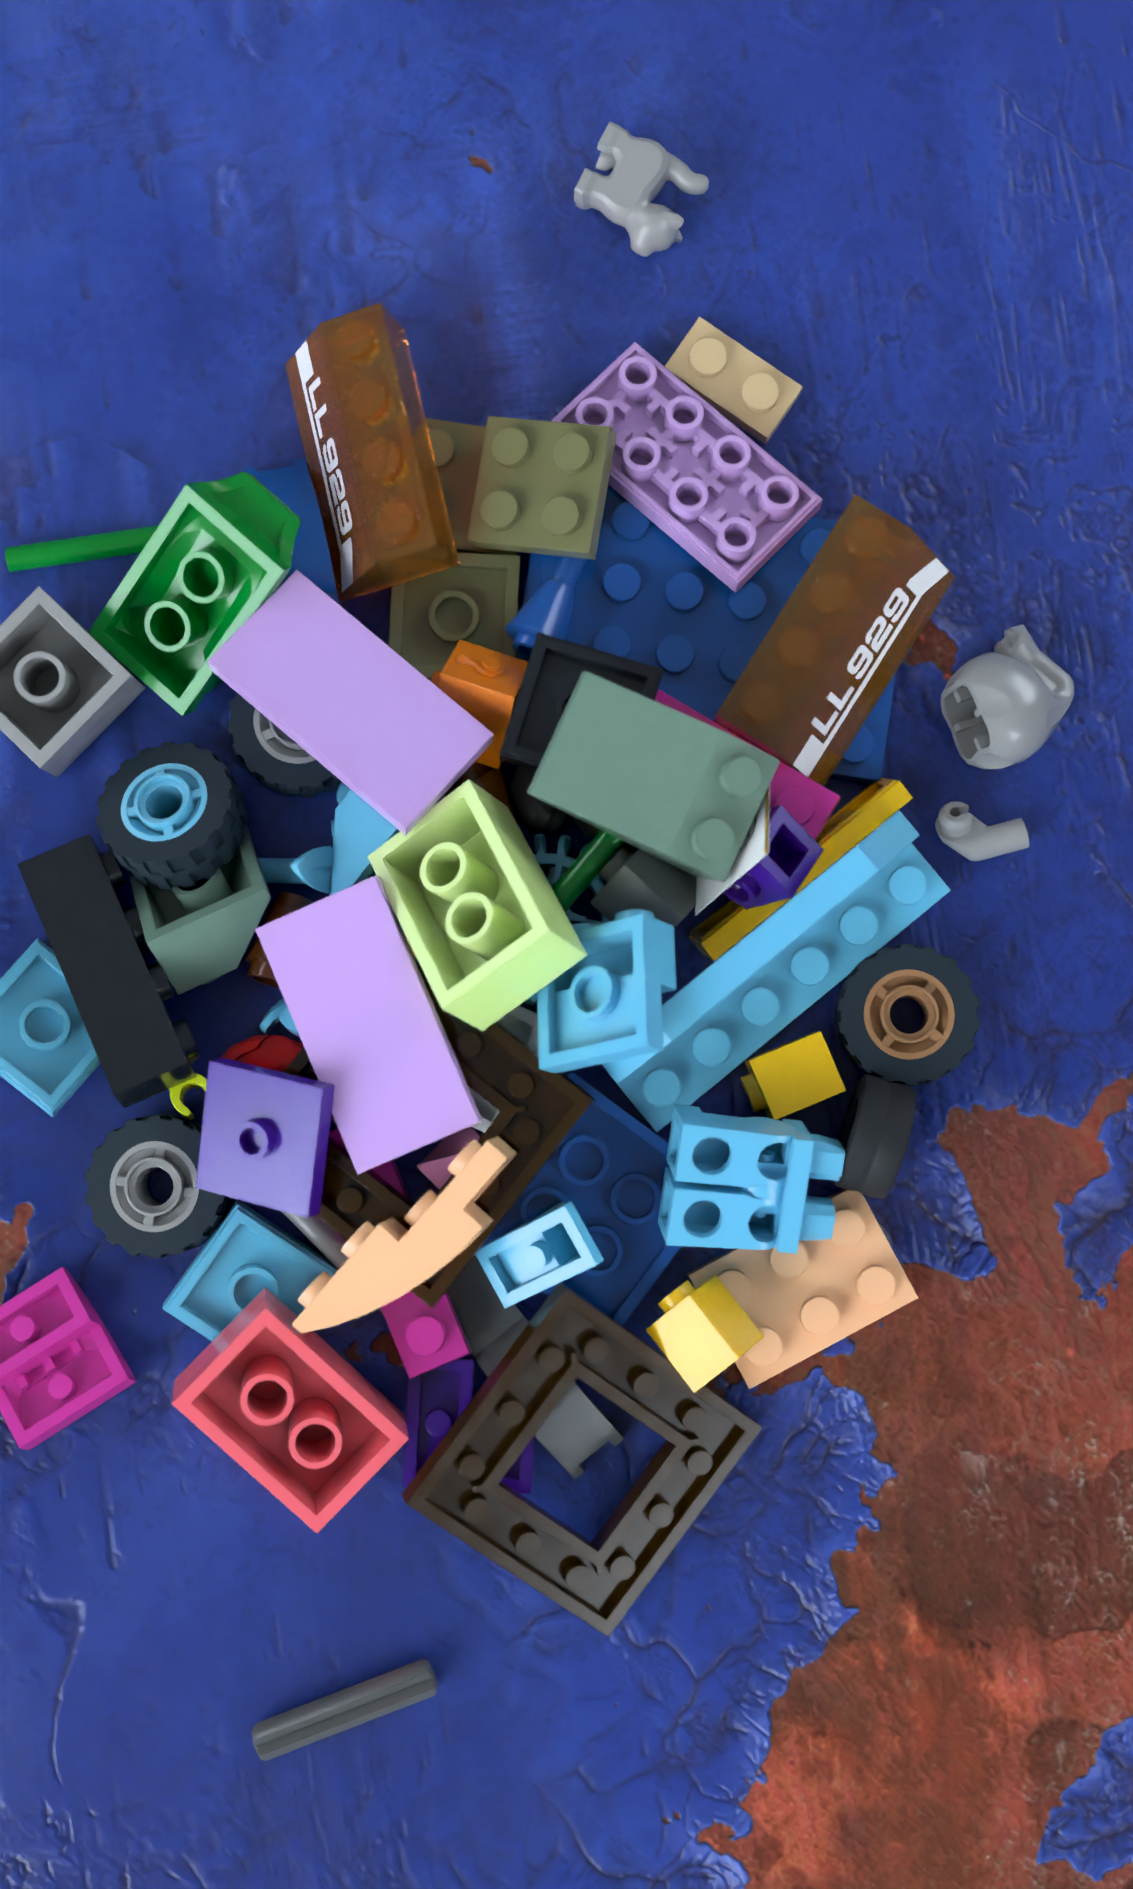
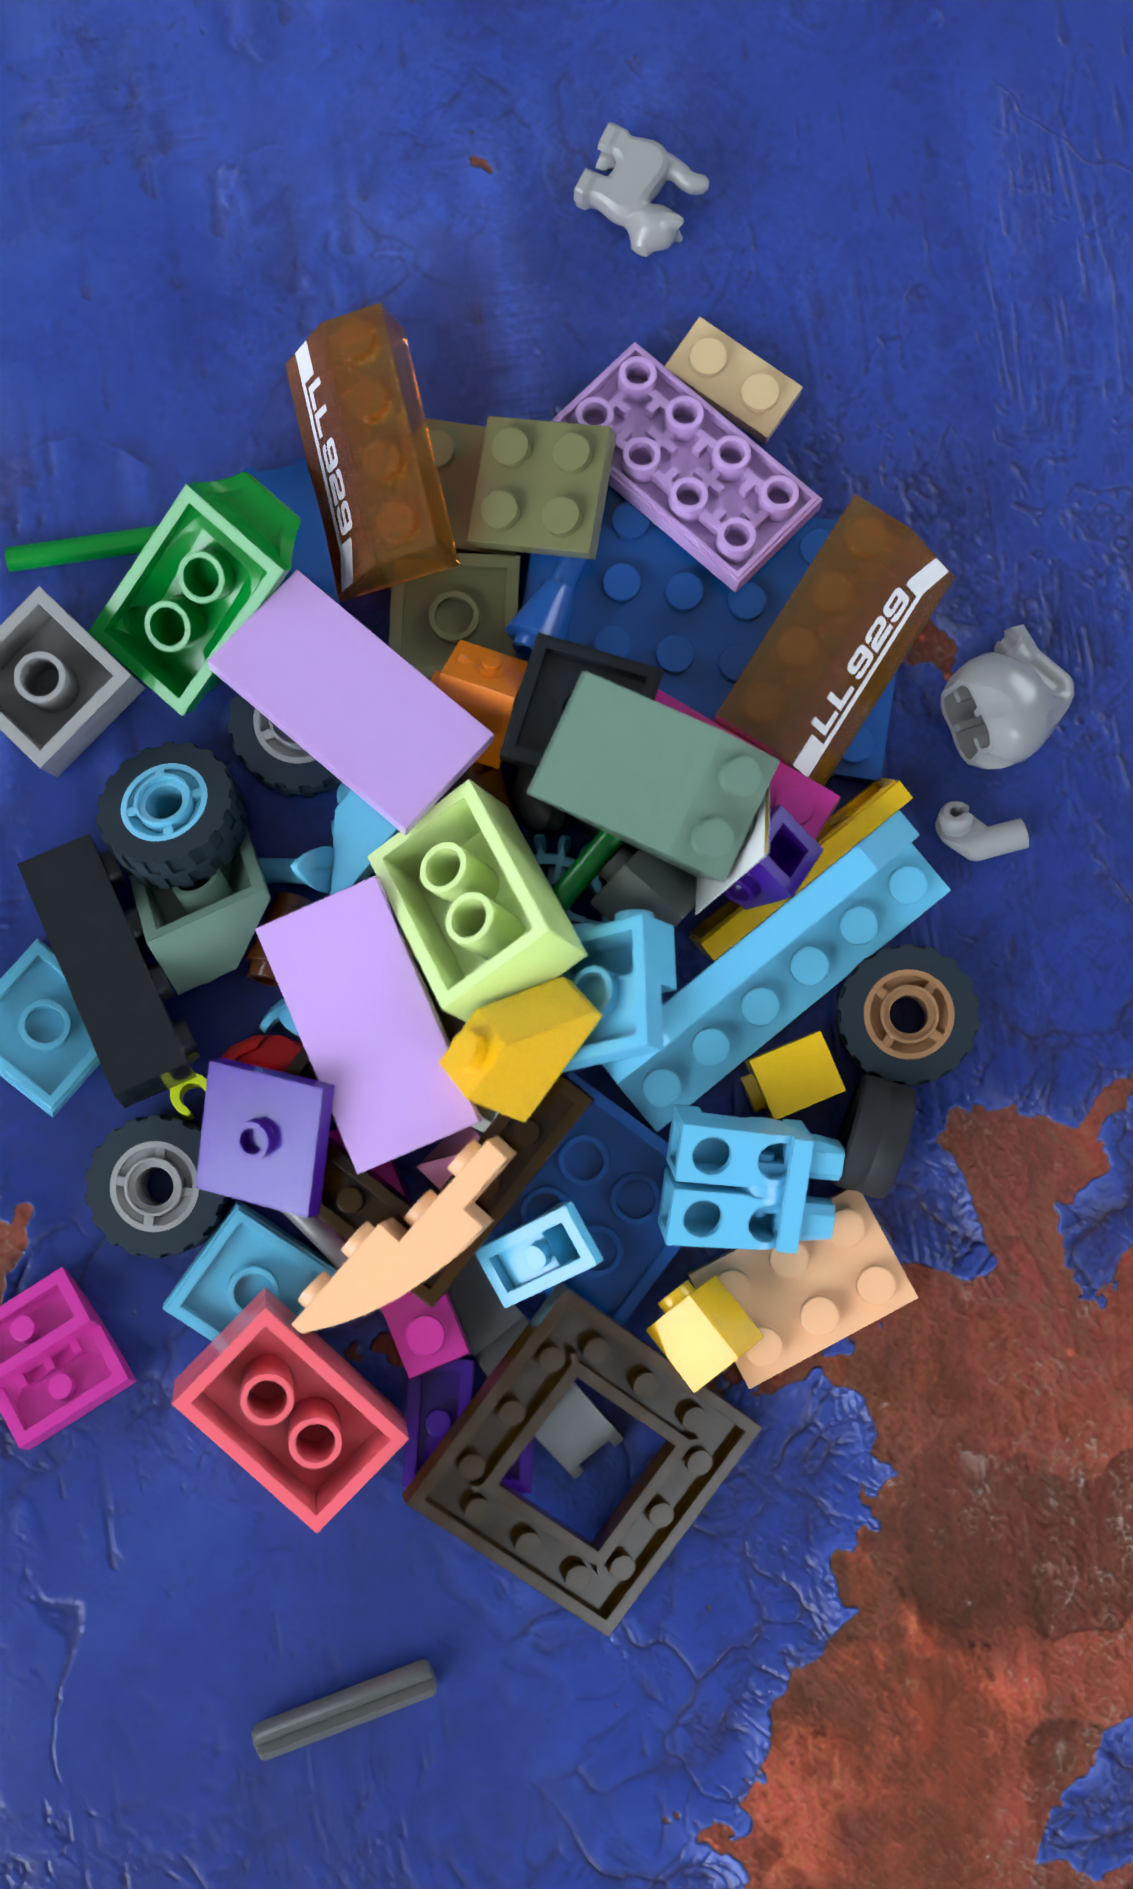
(520, 1046): none -> yellow slope

